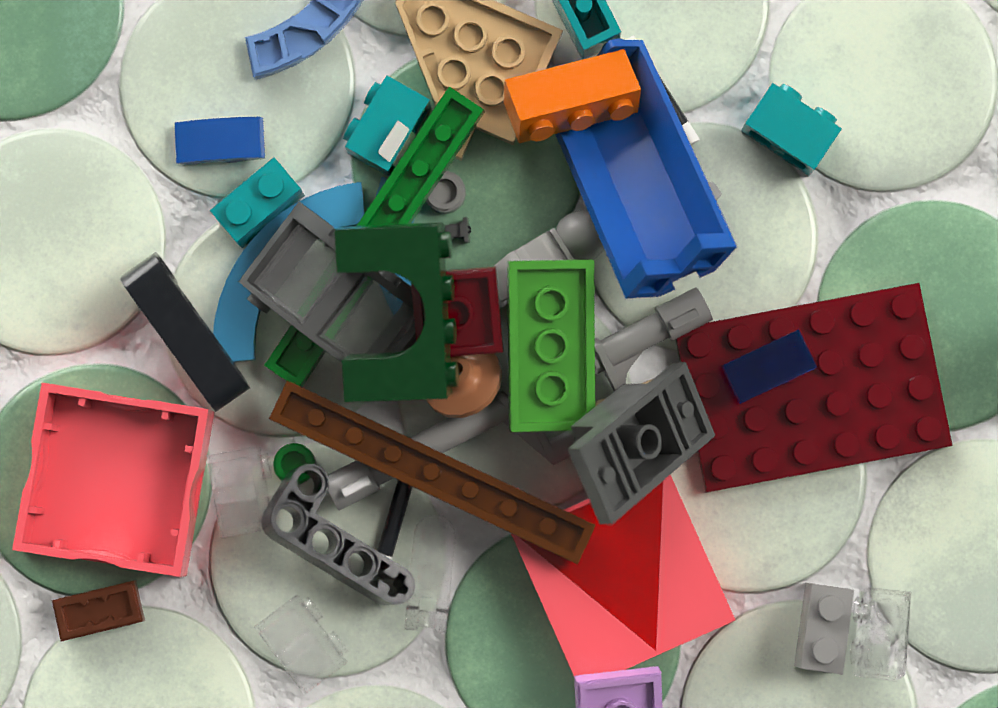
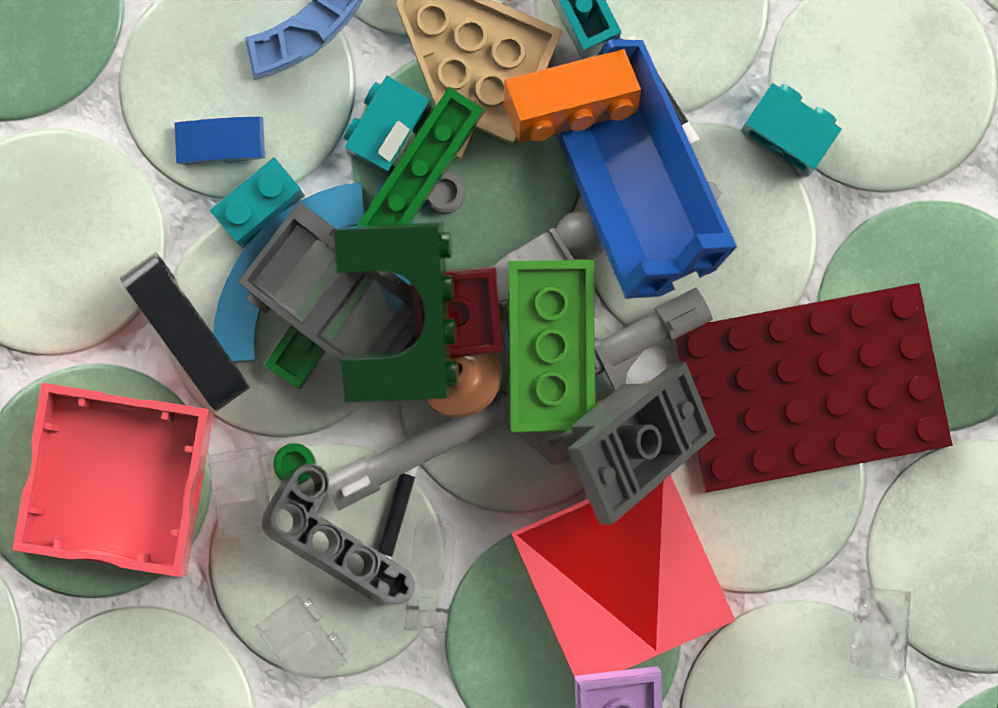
(98, 610): copper plate -> none
(432, 472): reddish brown plate -> none
(460, 230): dark grey piece -> none
(769, 366): clear blue plate -> none
(824, 628): light grey brick -> none

